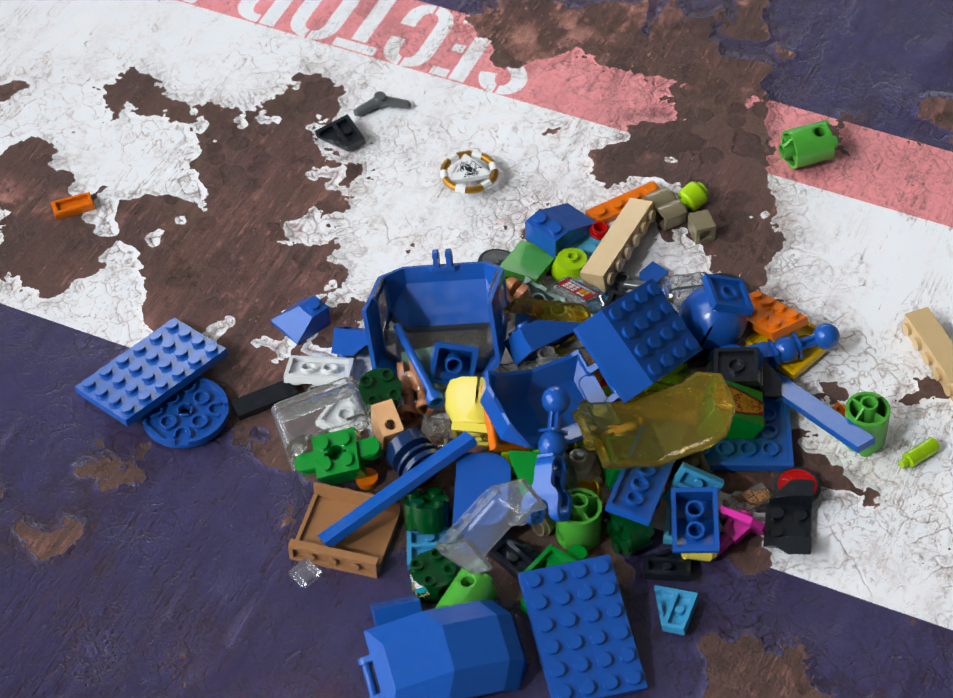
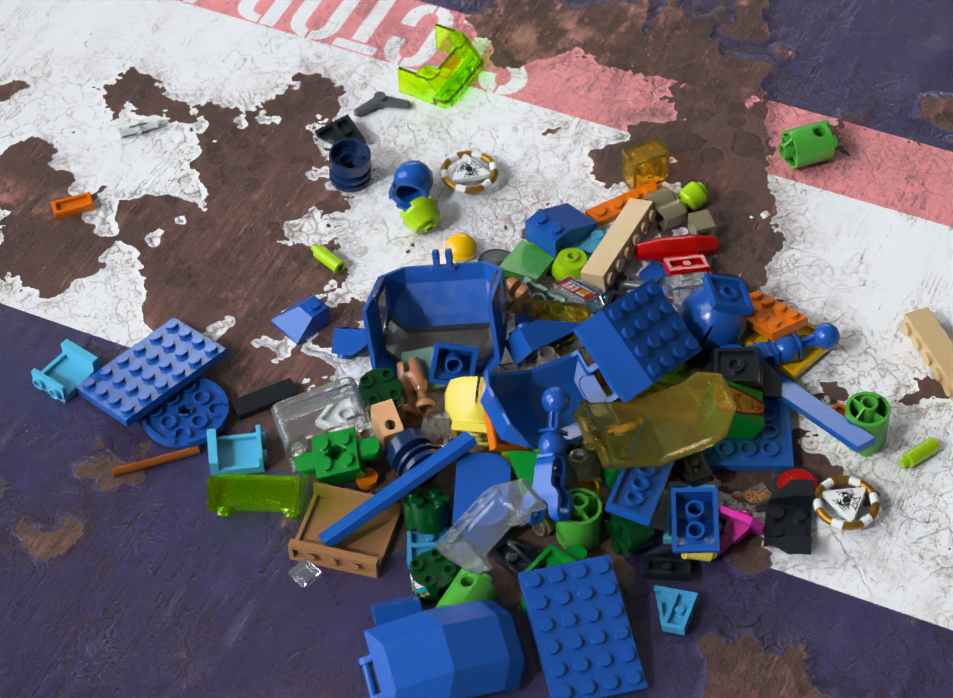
(66, 371): none -> medium azure panel
(137, 126): none -> white pin
(154, 461): none -> dark orange bar
(237, 452): none -> medium azure panel
(256, 493): none -> clear neon green windscreen
(317, 369): white plate -> none
(328, 258): none -> lime cylinder
(349, 165): none -> dark blue wheel
(410, 182): none -> blue tile
(422, 215): none -> lime cone
(433, 396): blue piece -> none
(450, 80): none -> clear neon green windscreen
(462, 247): none -> yellow hair
(598, 230): red plate -> none
(645, 163): none -> clear yellow brick
(678, 253): none -> red plate
(691, 477): dark azure wing -> none
(846, 502): none -> piece

